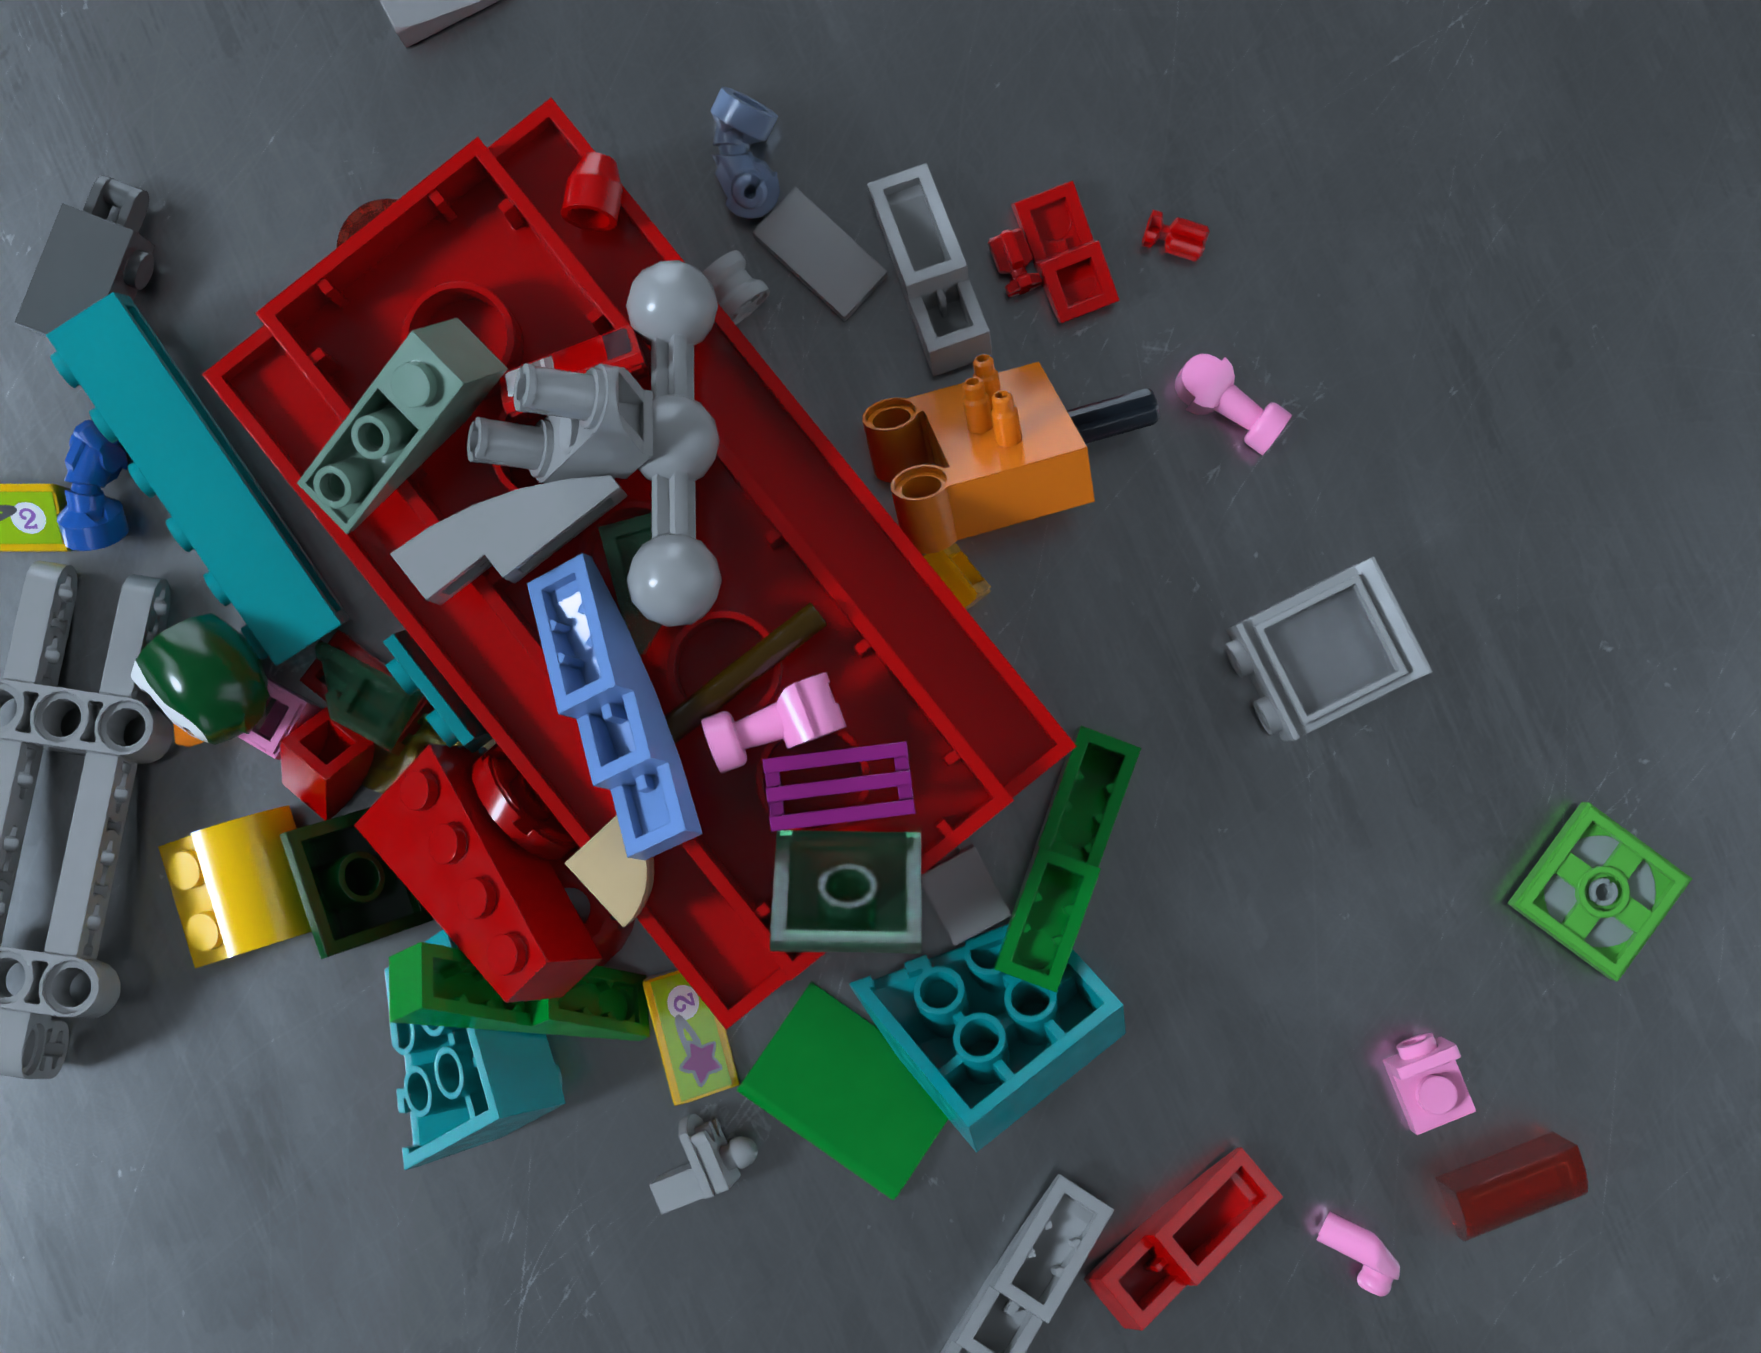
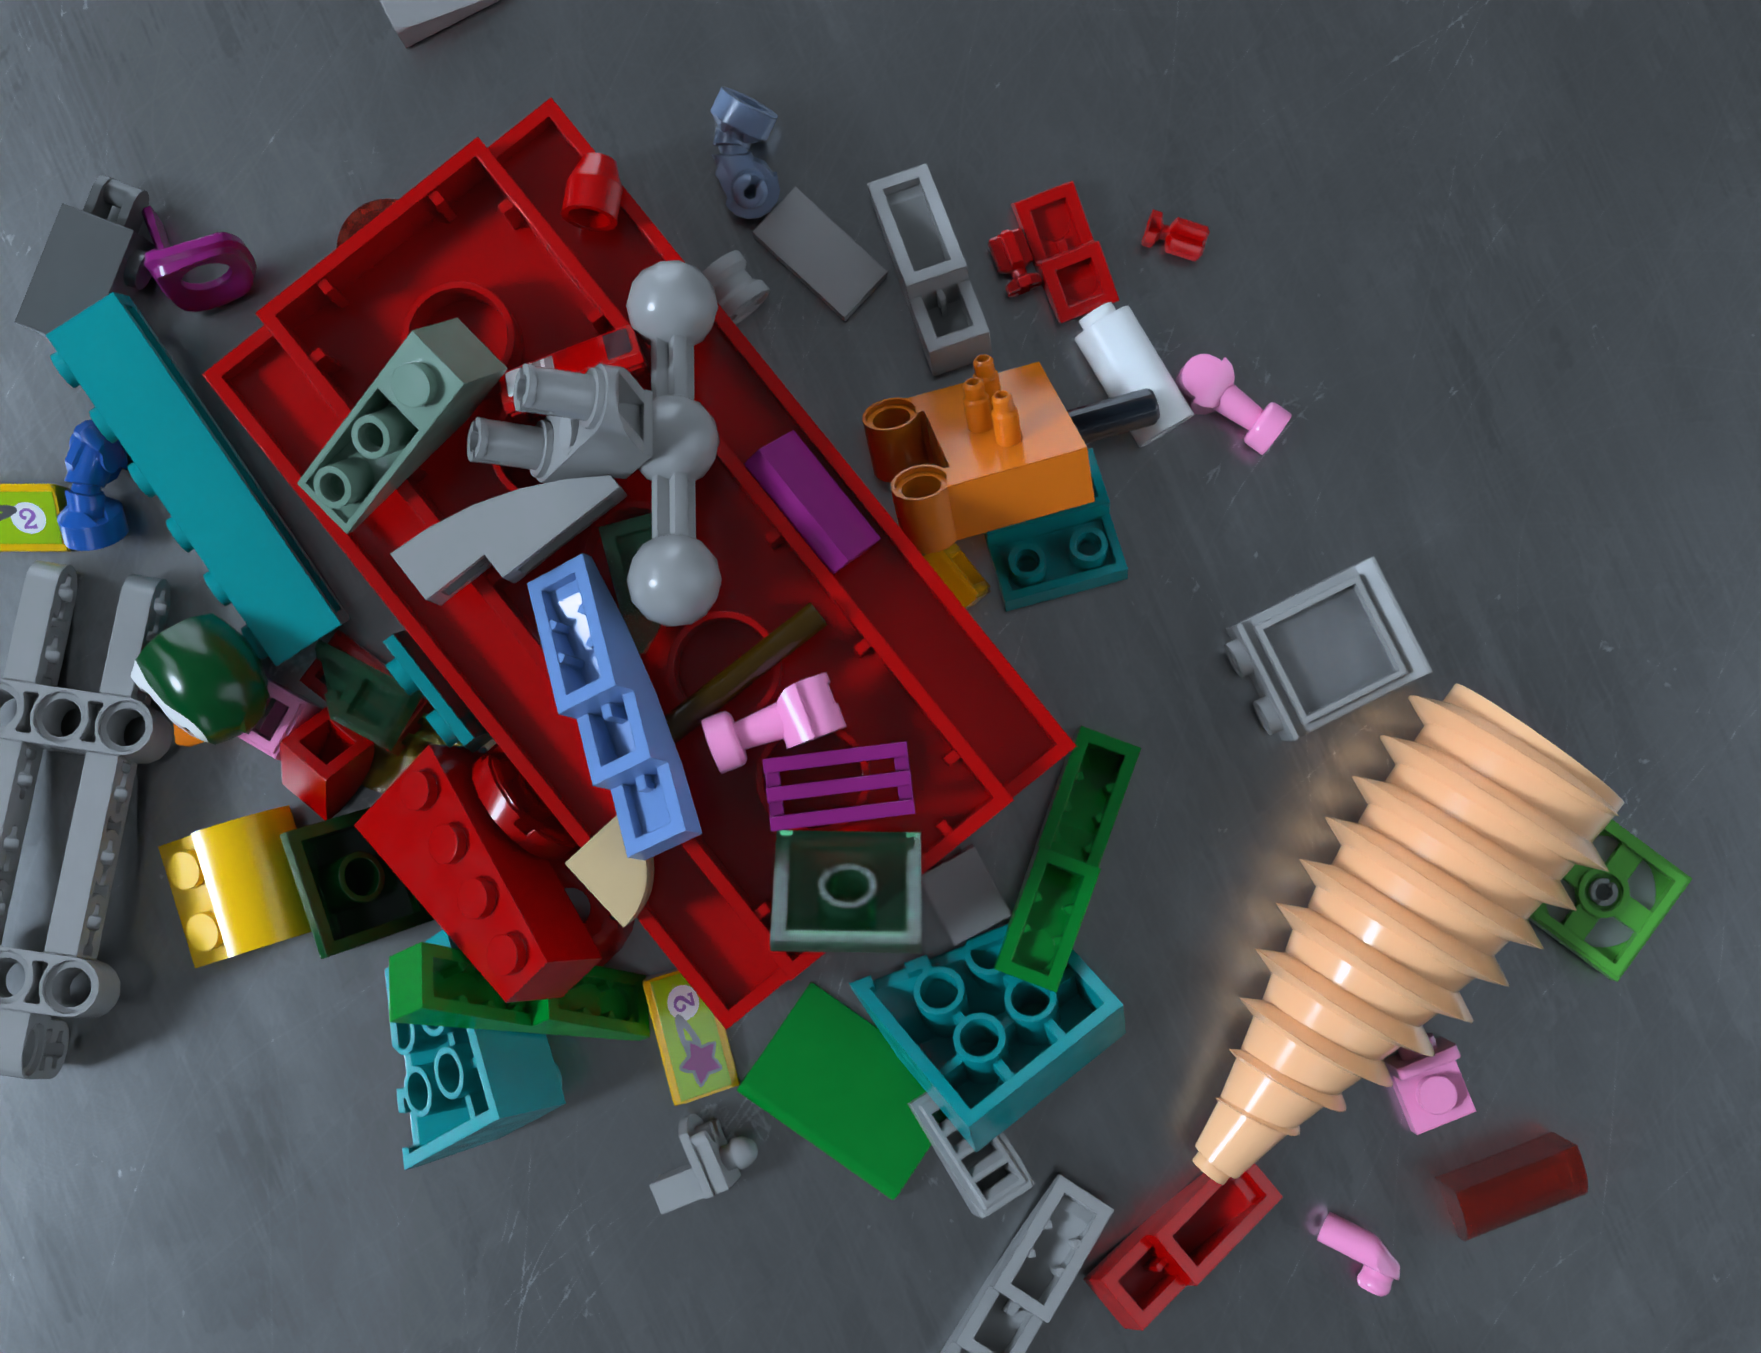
(171, 263): none -> magenta piece
(812, 501): none -> magenta tile
(997, 1195): none -> light grey slope
(1058, 551): none -> teal slope
(1127, 363): none -> white brick
(1407, 915): none -> light nougat cone

